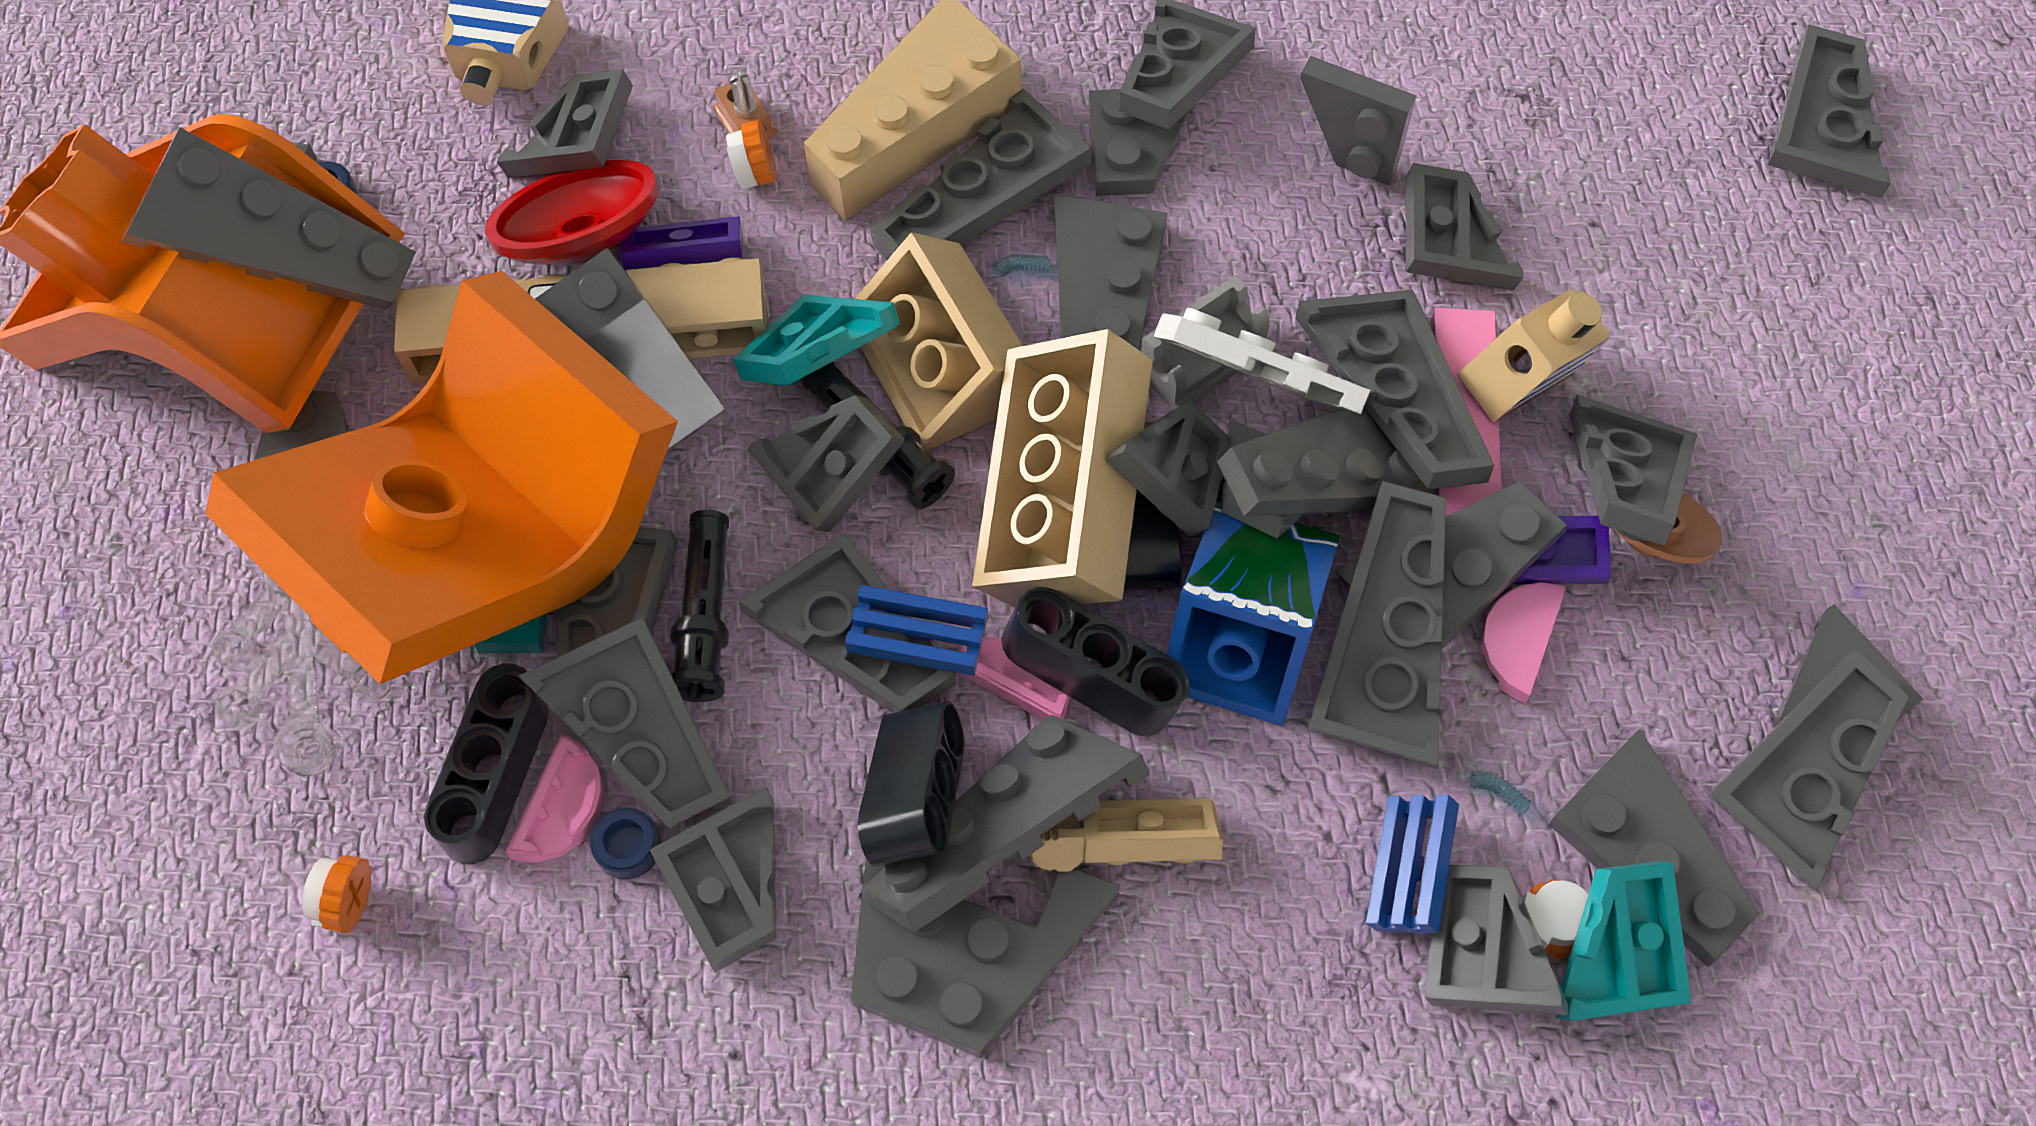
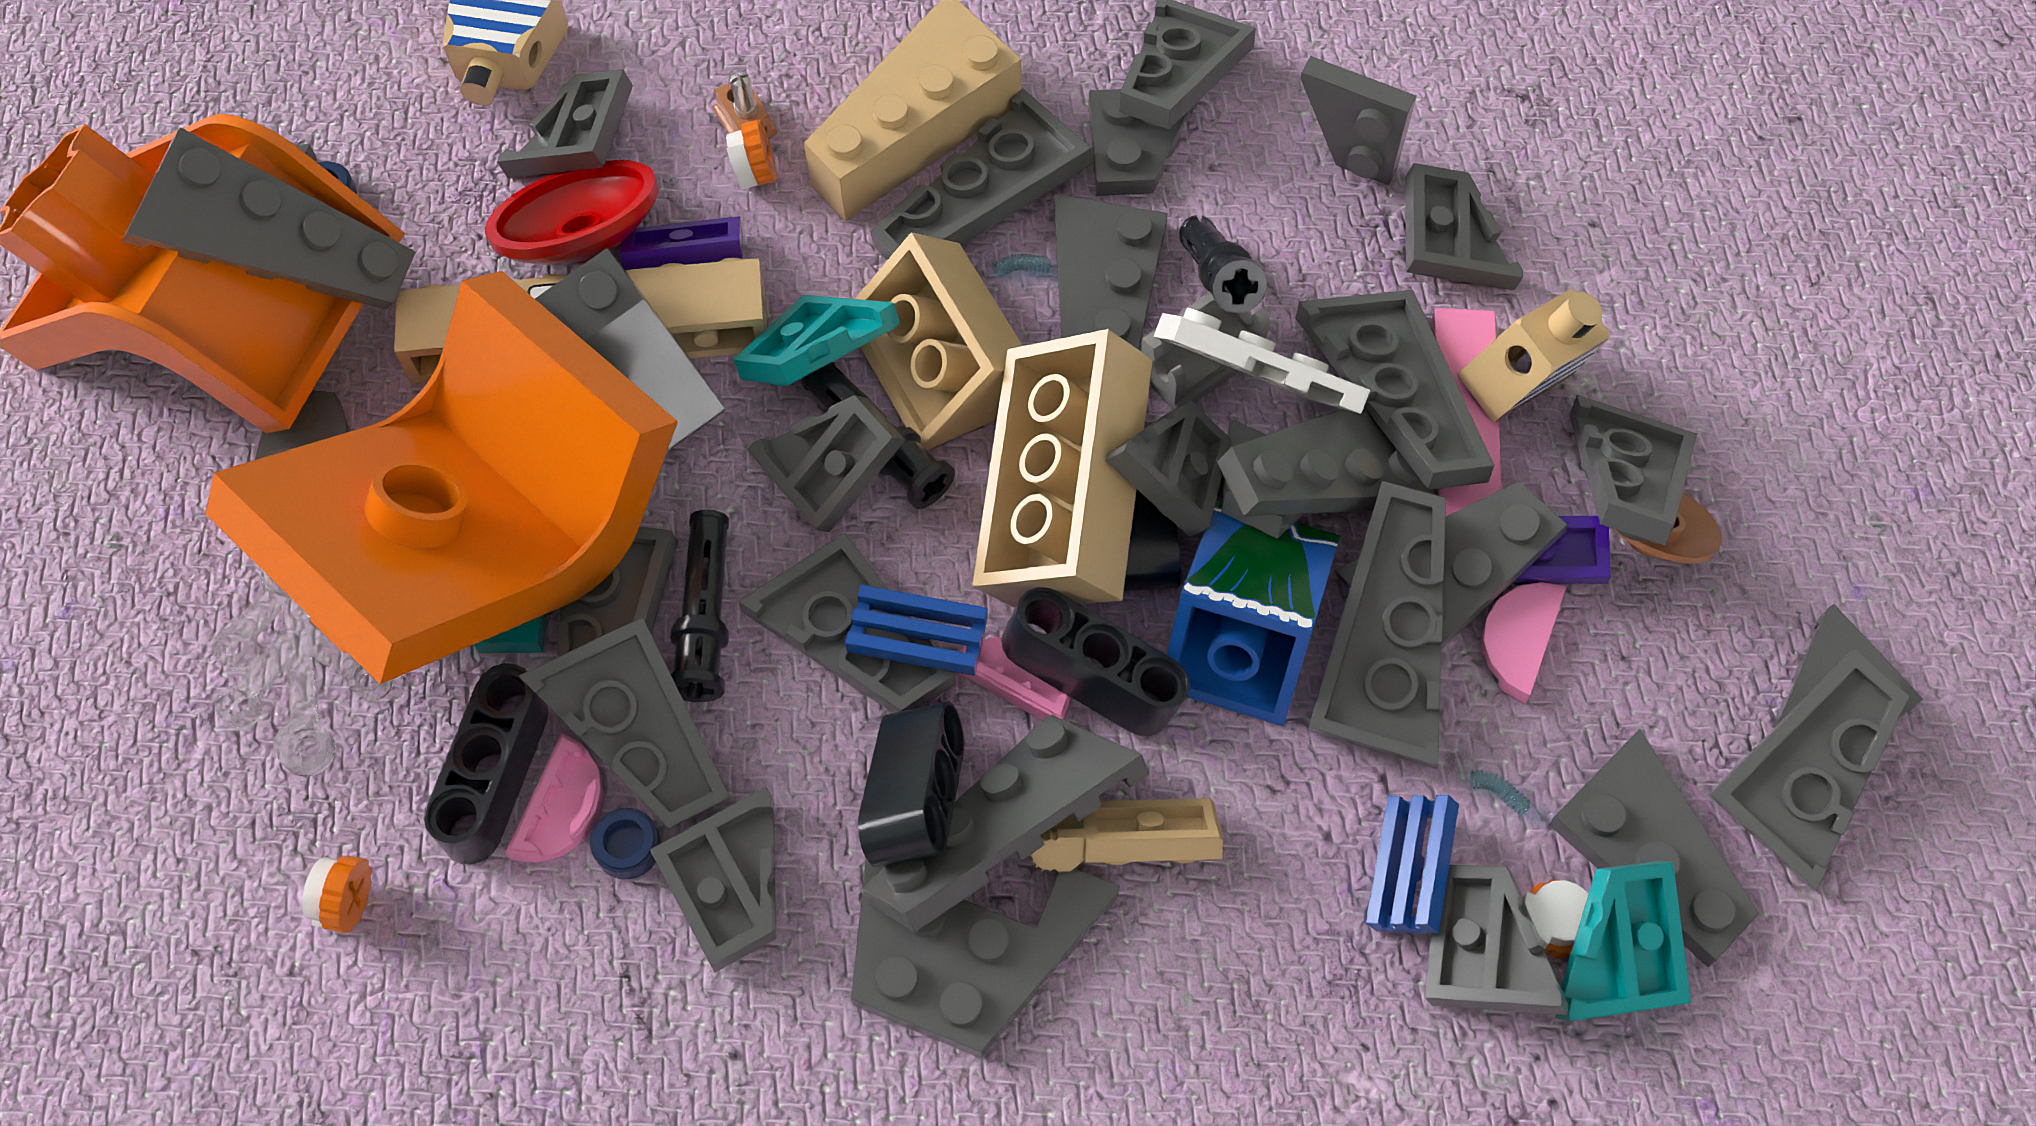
(1223, 266): none -> black pin
(1828, 115): dark grey wing -> none

